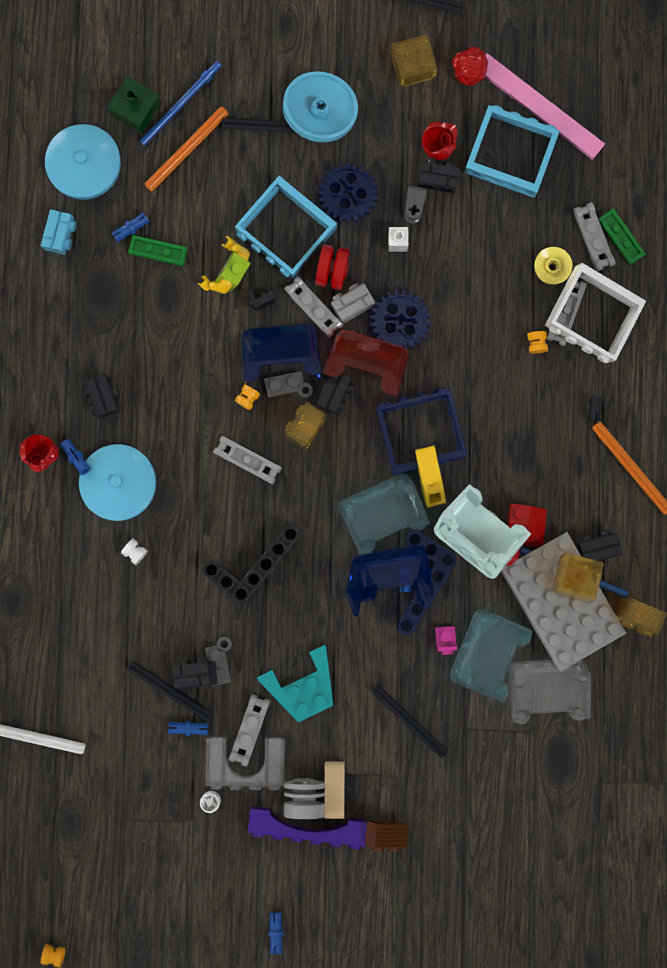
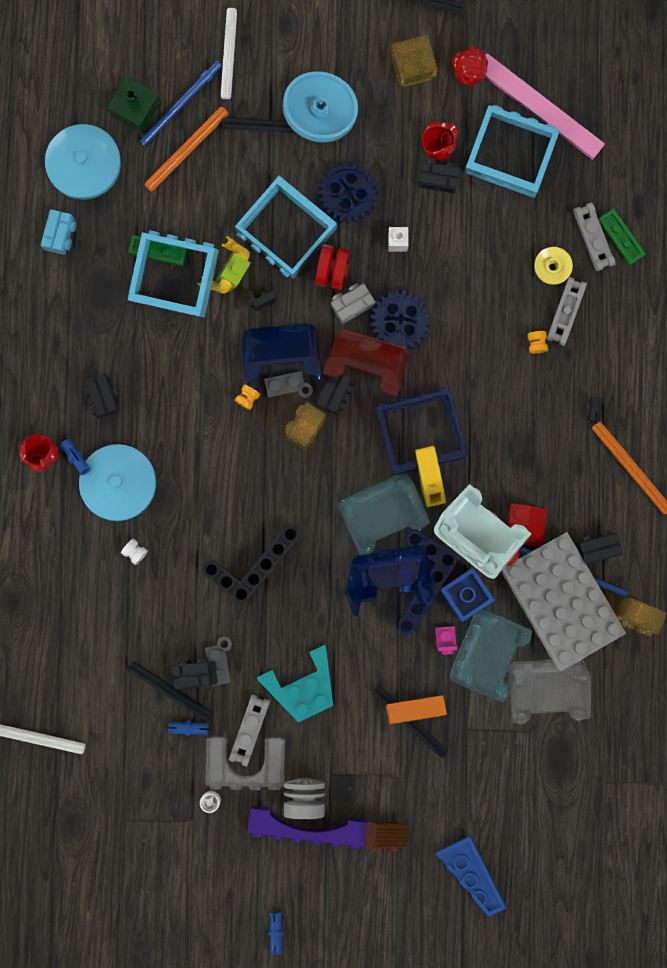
(52, 955): light orange wheel -> none
(130, 227): blue pin -> none
(207, 279): none -> medium azure window
(228, 58): none -> white axle
(247, 460): light grey plate -> none
(313, 307): light grey plate -> none
(334, 789): tan beam -> none
(414, 202): dark grey piece -> none
(416, 709): none -> orange tile
(467, 595): none -> blue brick
(469, 868): none -> blue wing
(577, 578): clear yellow brick -> none
(609, 287): white window -> none

